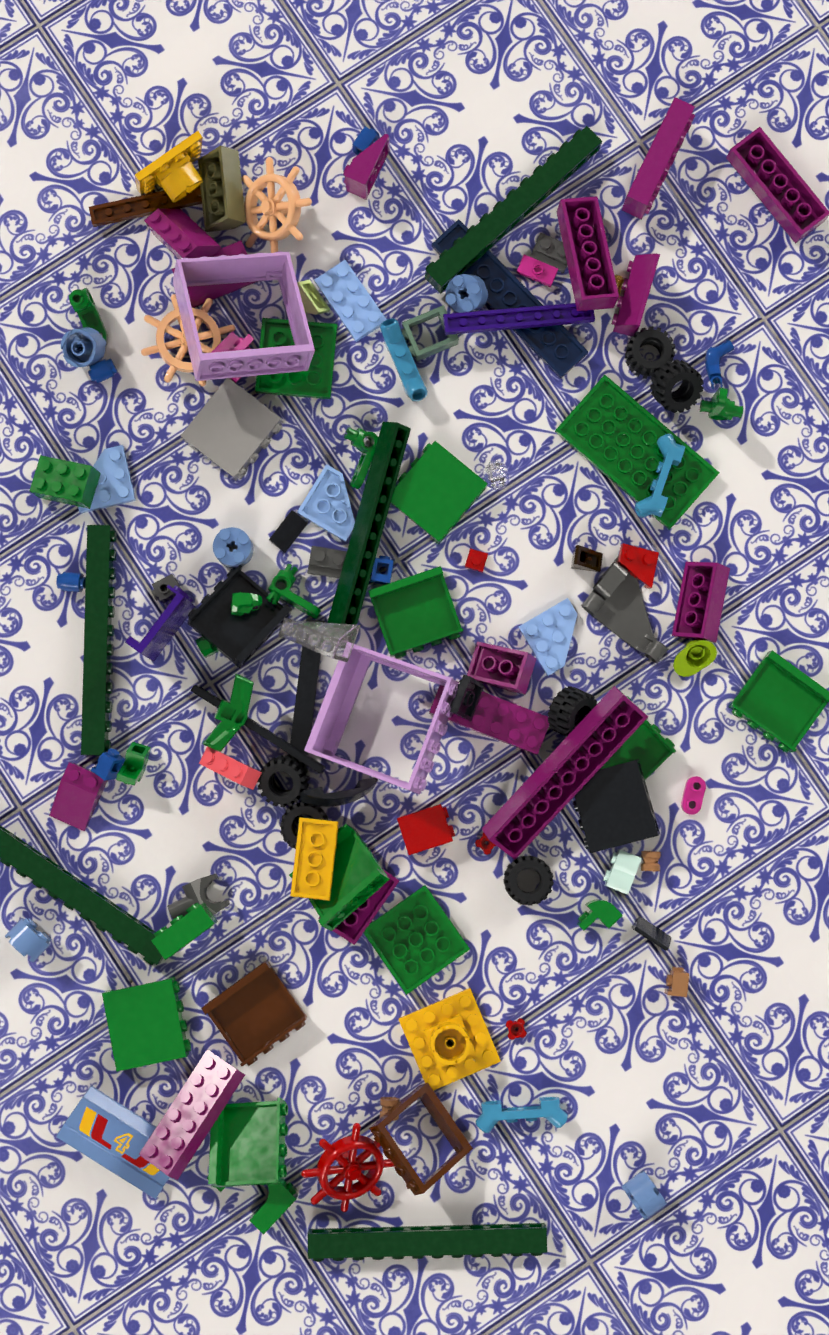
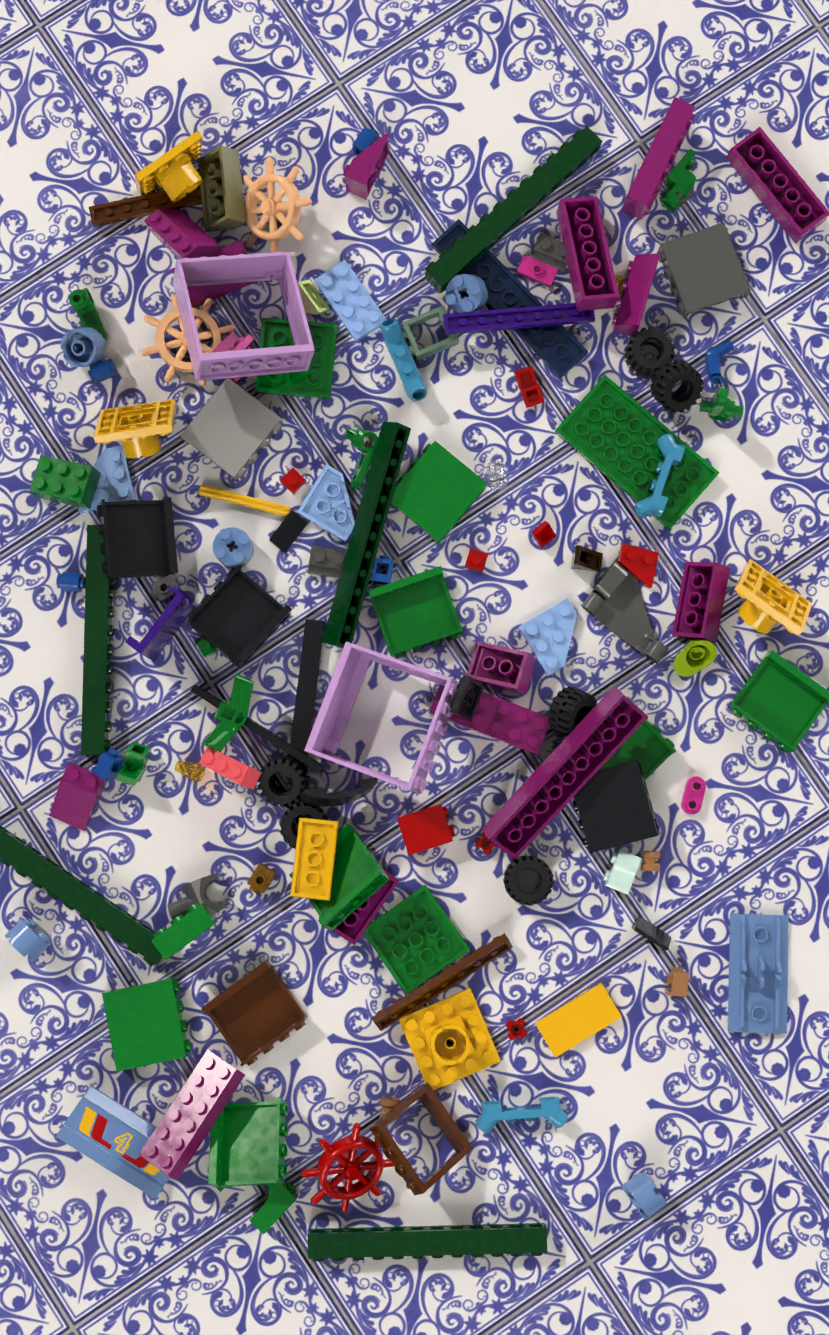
(137, 426): none -> yellow piece
(137, 538): none -> black panel
(191, 770): none -> clear yellow cone
(243, 500): none -> yellow axle
(245, 603): green rock -> none
(261, 879): none -> pearl gold brick
(287, 577): green piece -> none
(293, 481): none -> red plate
(325, 638): clear wedge -> none
(442, 982): none -> reddish brown plate
(528, 386): none -> red slope
(543, 534): none -> red plate
(578, 1019): none -> yellow tile
(600, 909): green brick -> none
(679, 183): none -> green plate
(703, 269): none -> dark grey panel
(758, 973): none -> medium blue hinge
(770, 601): none -> yellow piece

